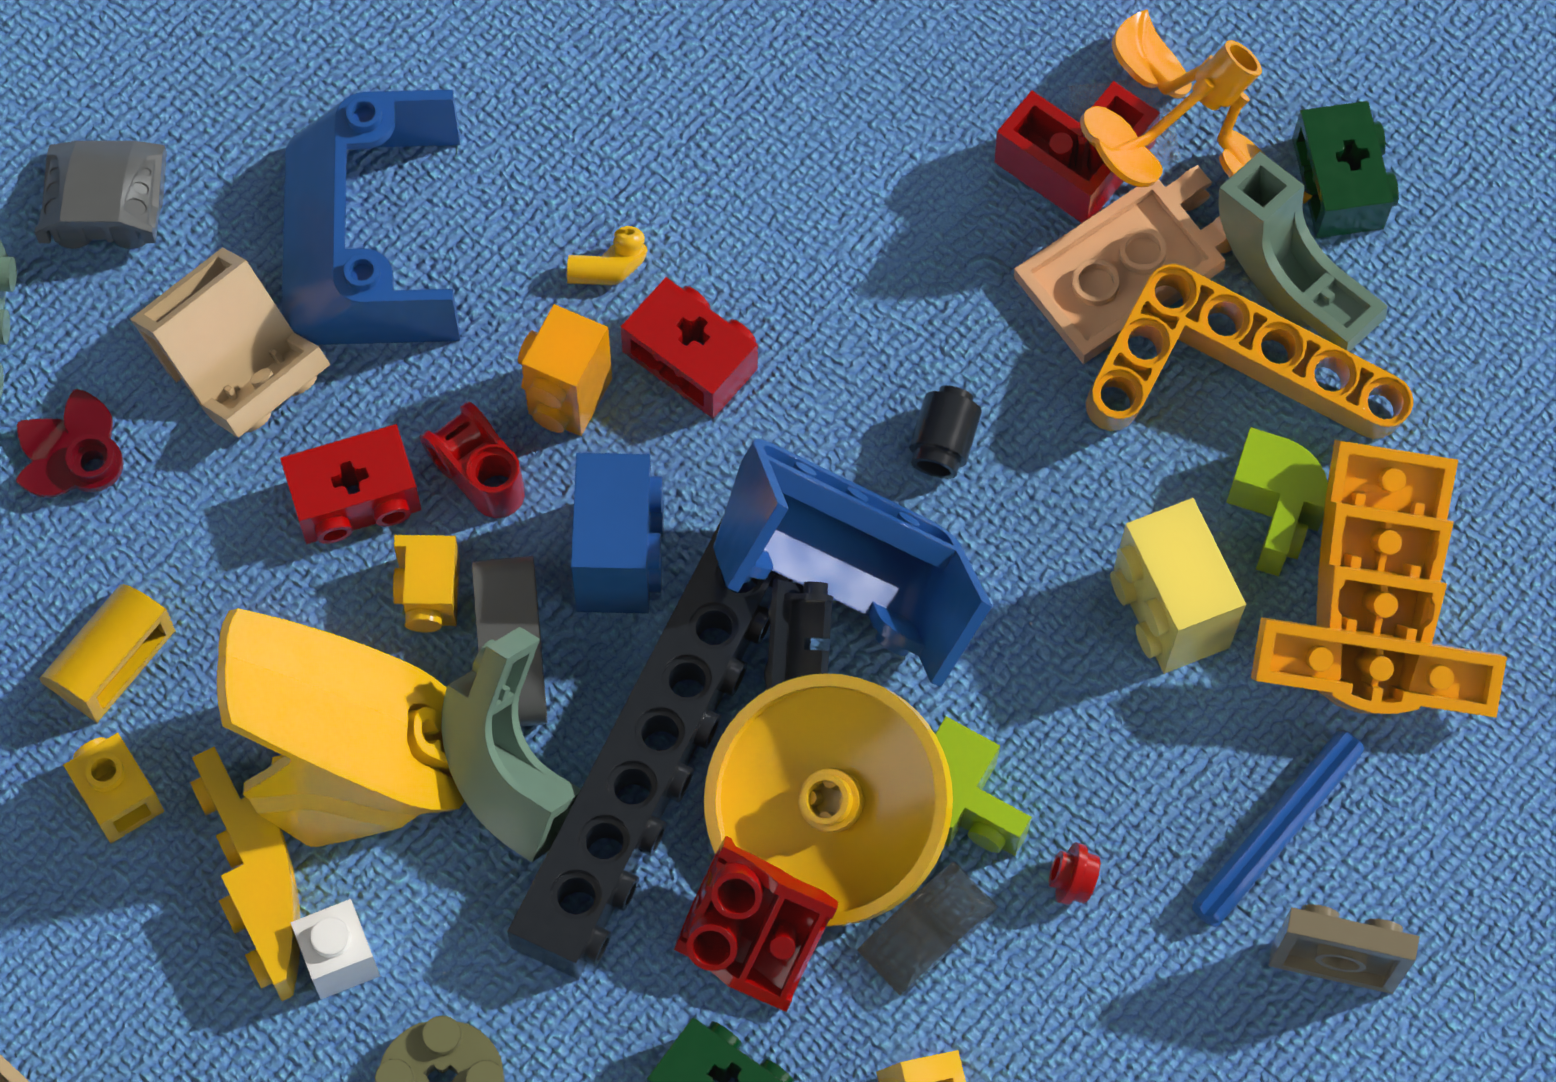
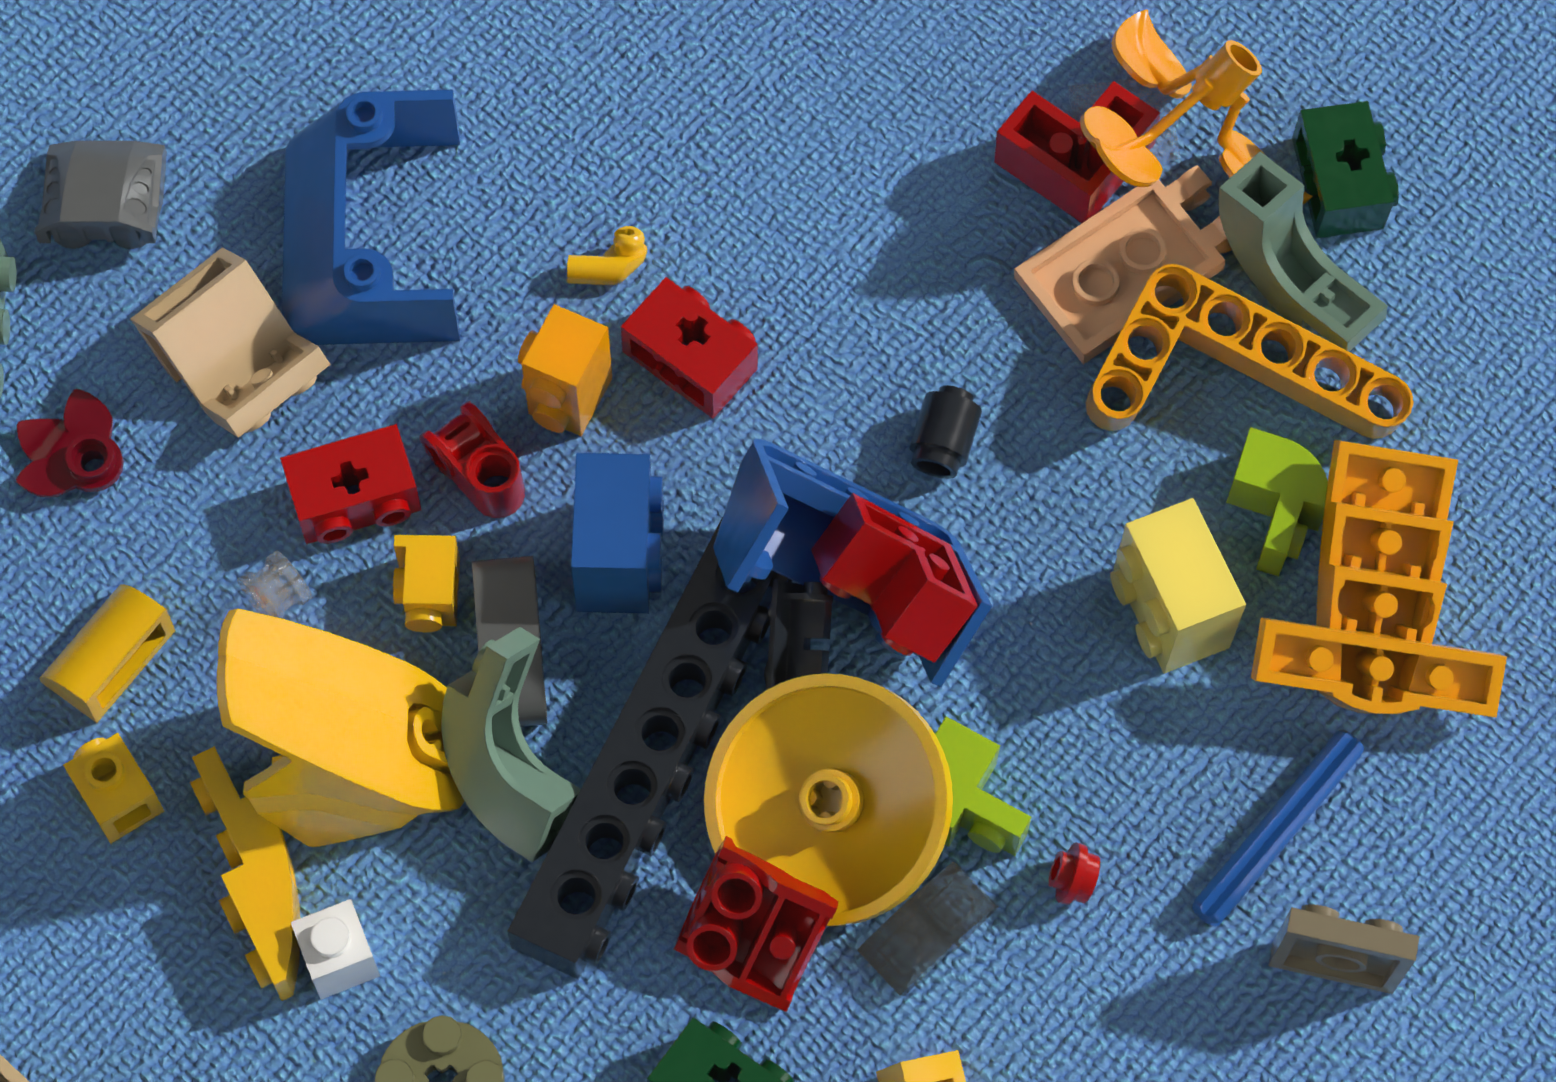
(275, 586): none -> clear wheel
(899, 572): none -> red brick

